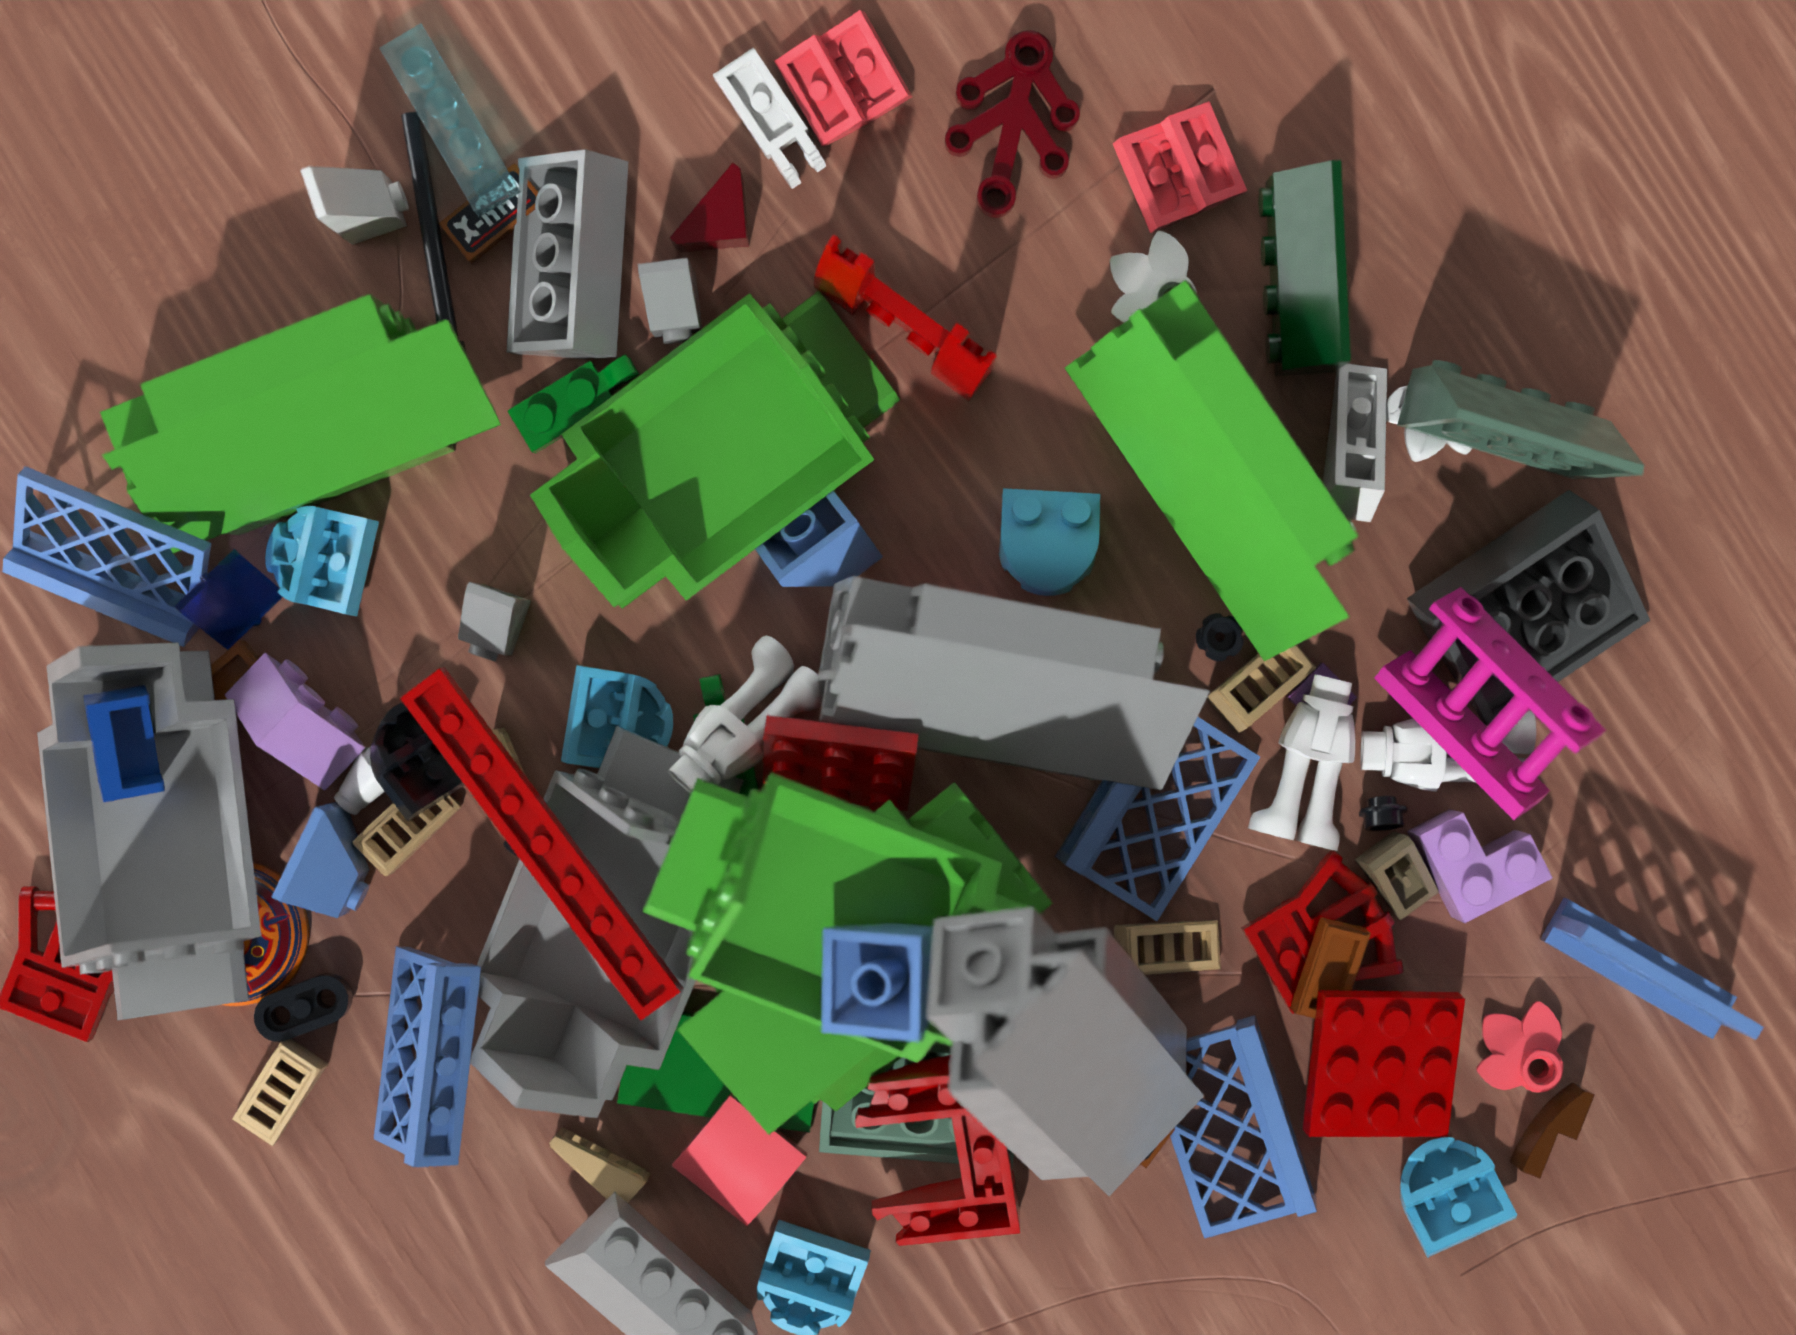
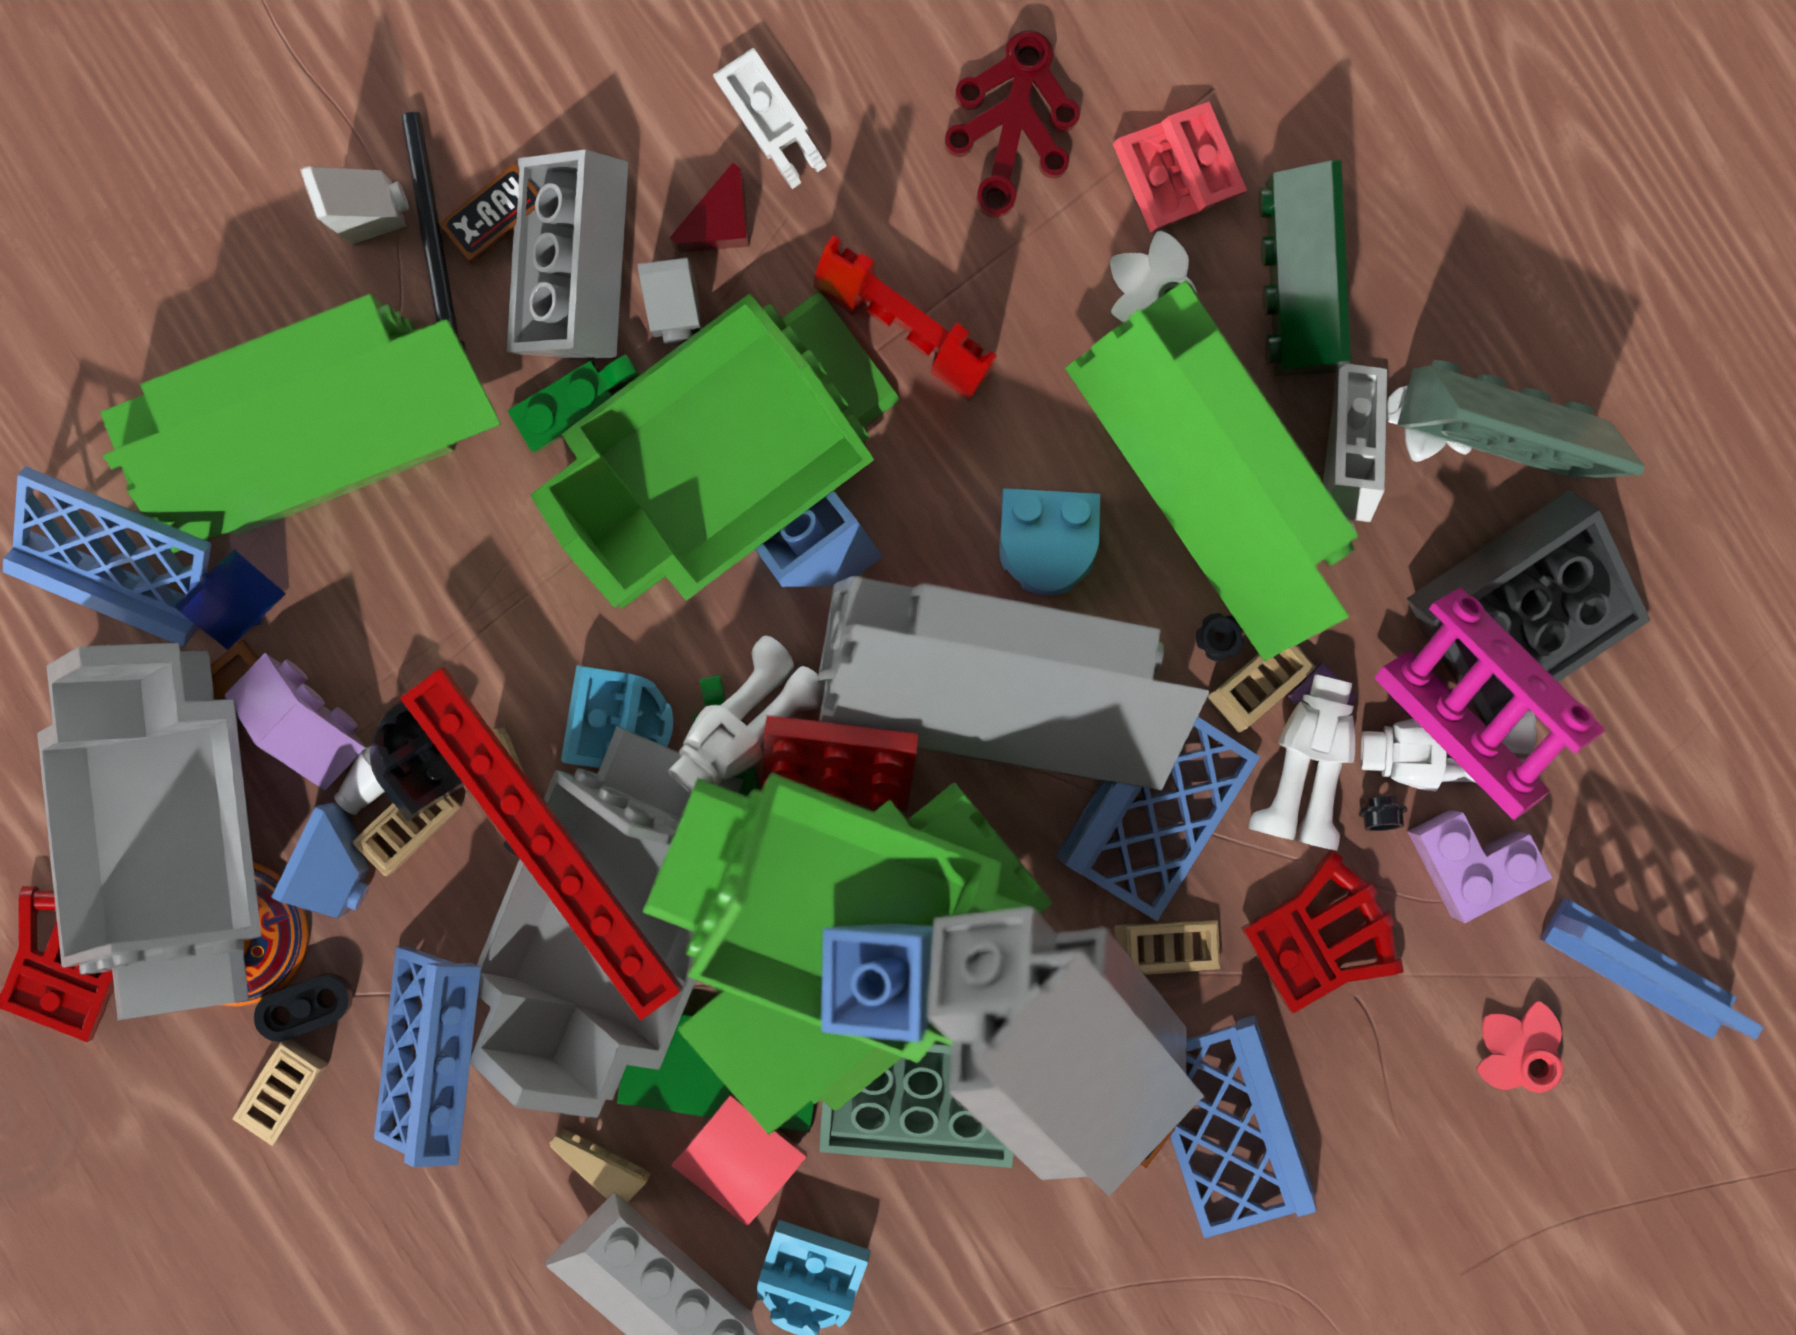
(123, 743): blue panel -> none
(322, 558): medium azure slope -> none
(450, 120): clear light blue plate -> none
(491, 620): light grey slope -> none
(843, 78): coral slope -> none
(955, 1209): red wedge -> none
(1330, 963): dark orange tile -> none
(1383, 1063): red plate -> none
(1398, 873): dark tan slope -> none
(1452, 1194): medium azure slope -> none
(1560, 1115): reddish brown slope -> none

